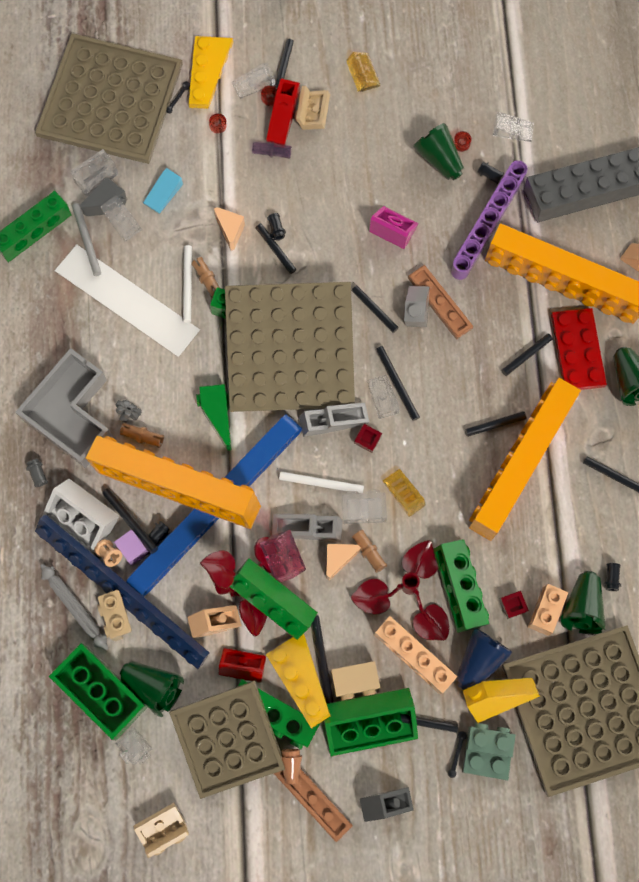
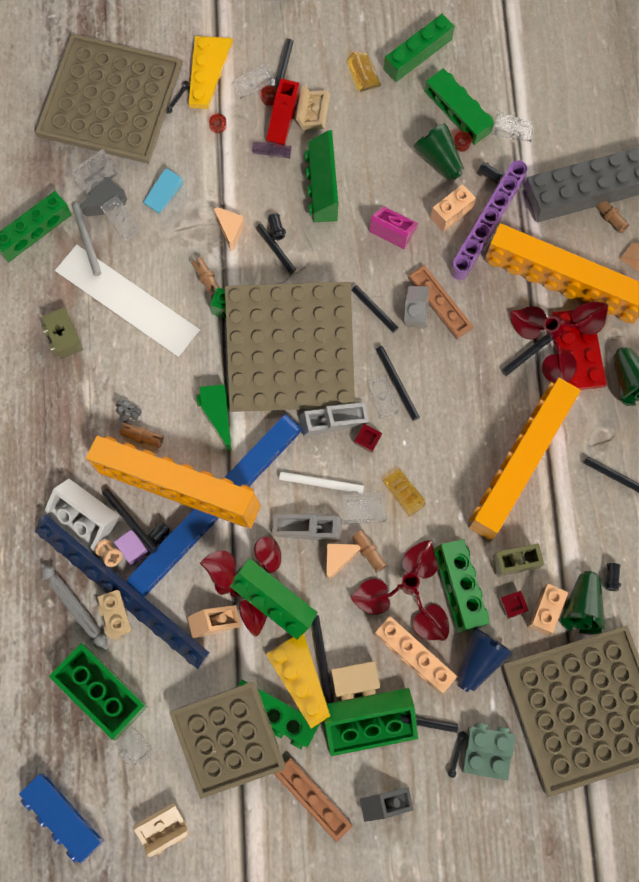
(36, 472): dark grey pin -> none
(57, 406): light grey piece -> none
(59, 322): none -> olive brick
(61, 818): none -> blue brick
(153, 686): dark green cone -> none
(187, 284): white bar -> none
(242, 665): red slope -> none
(283, 556): clear pink brick -> none
(292, 763): nougat cone -> none
(322, 178): none -> green slope
(418, 47): none -> green brick
(452, 207): none -> light nougat brick
(459, 105): none -> green brick
(495, 423): black bar -> none
(498, 696): yellow slope -> none
(518, 560): none -> olive brick
(531, 320): none -> dark red plant
(612, 214): none -> medium nougat pin

